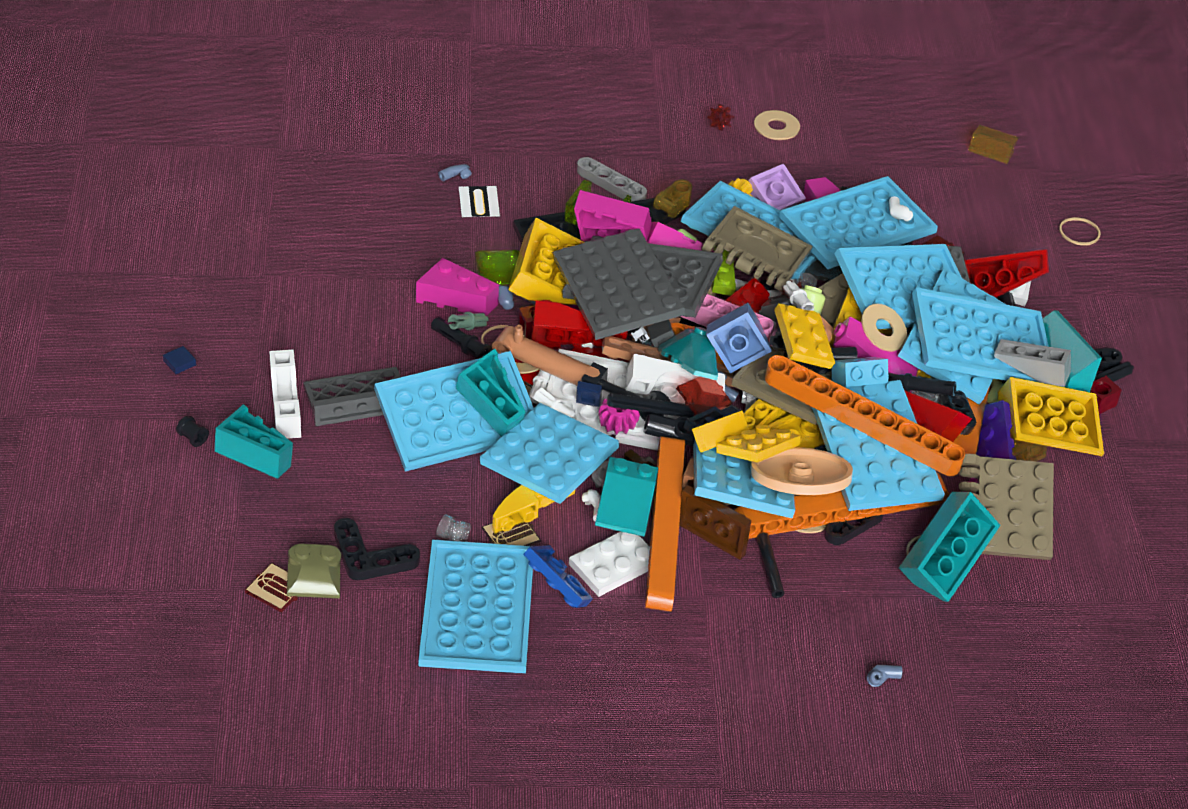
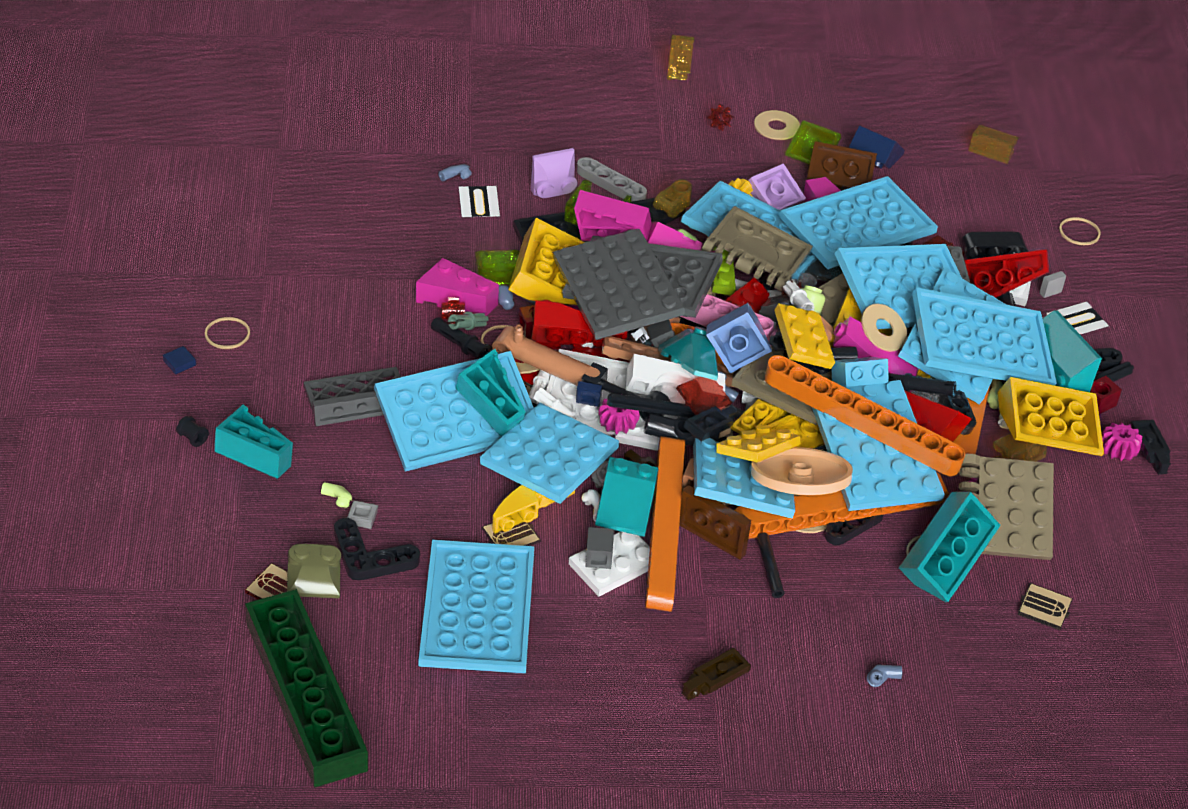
(223, 319): none -> tan piece
(285, 393): white arch -> none
(306, 688): none -> dark green brick
(339, 492): none -> yellowish green arm
(363, 514): none -> light grey tile
(451, 307): none -> clear red gear
(452, 529): clear wheel -> none
(541, 560): blue wing -> none
(553, 173): none -> lavender slope
(599, 548): none -> dark grey panel
(680, 57): none -> clear yellow hinge
(716, 674): none -> dark brown hinge
(717, 431): yellow tile -> none
(805, 137): none -> clear neon green slope
(841, 165): none -> reddish brown plate
(887, 150): none -> dark blue slope
(899, 211): white arm -> none
(992, 244): none -> black beam
(995, 432): dark purple wing -> none
(1039, 362): light grey slope -> none
(1045, 606): none -> piece
(1052, 284): none -> light grey tile
(1083, 317): none -> sticker
(1121, 441): none -> dark pink gear
(1153, 445): none -> black hinge

